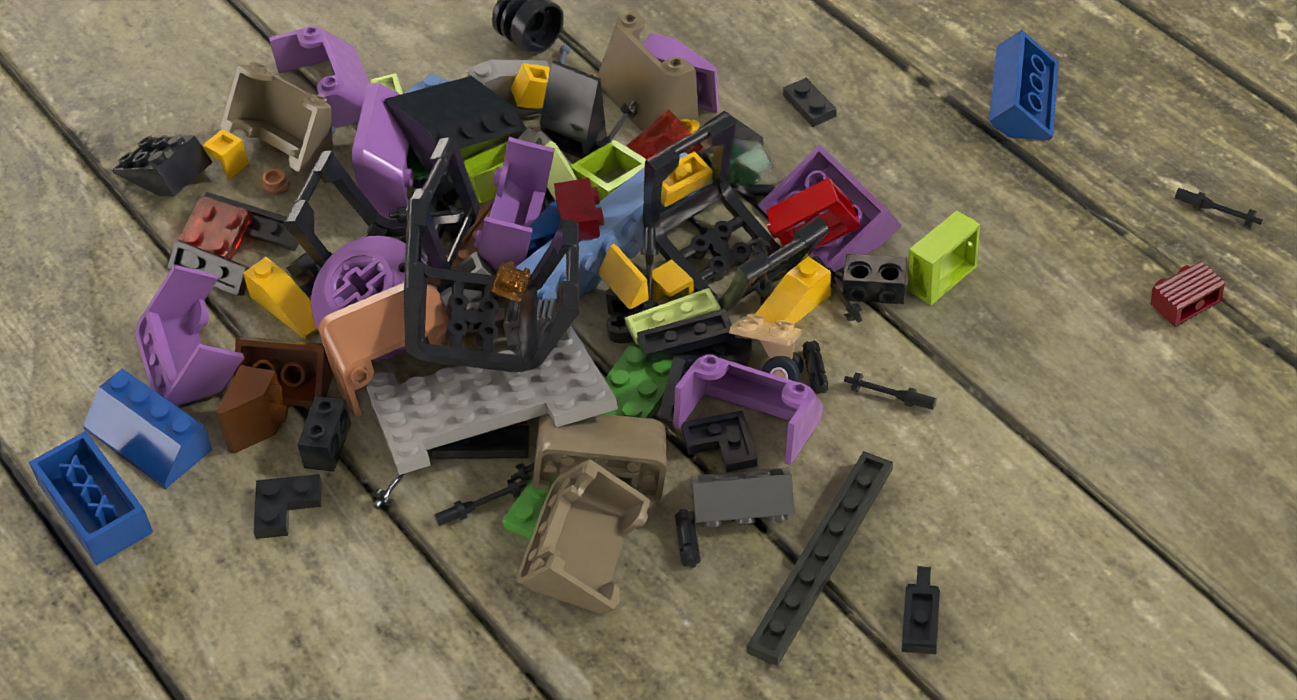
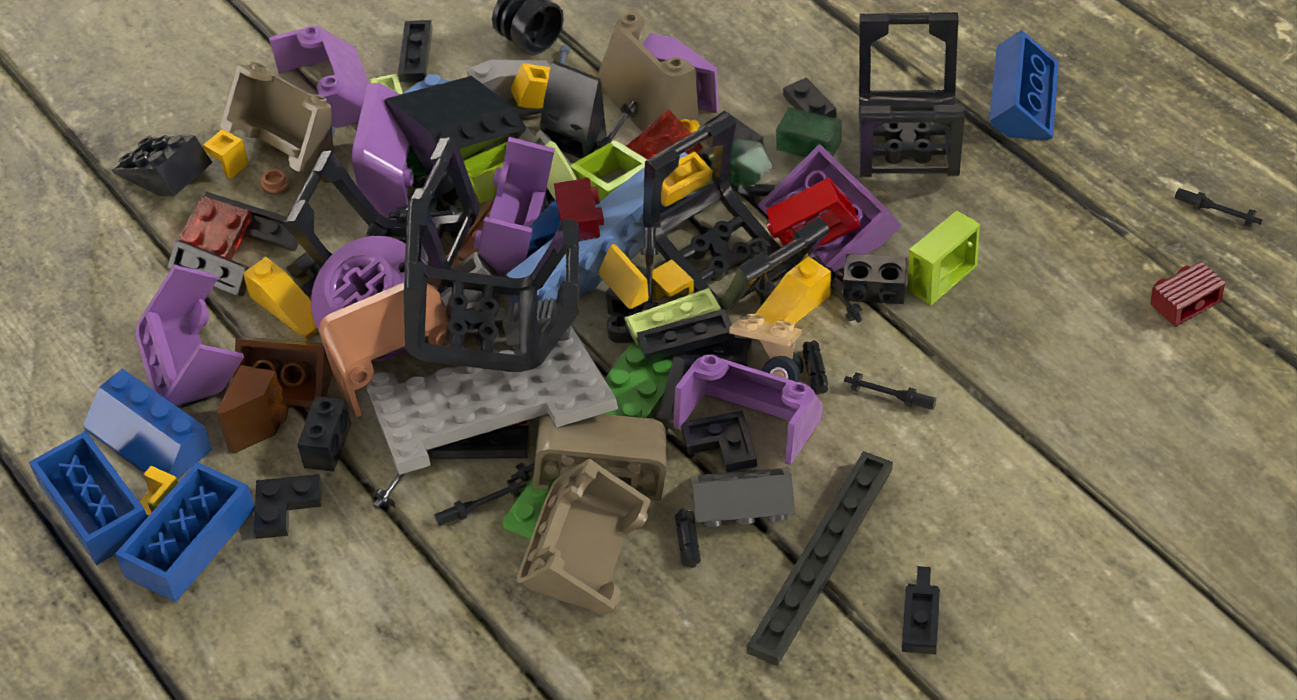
(159, 487): none -> yellow panel
(185, 531): none -> blue brick
(415, 50): none -> black plate
(511, 281): clear orange tile -> none
(803, 131): none -> clear green brick
(909, 112): none -> black windscreen

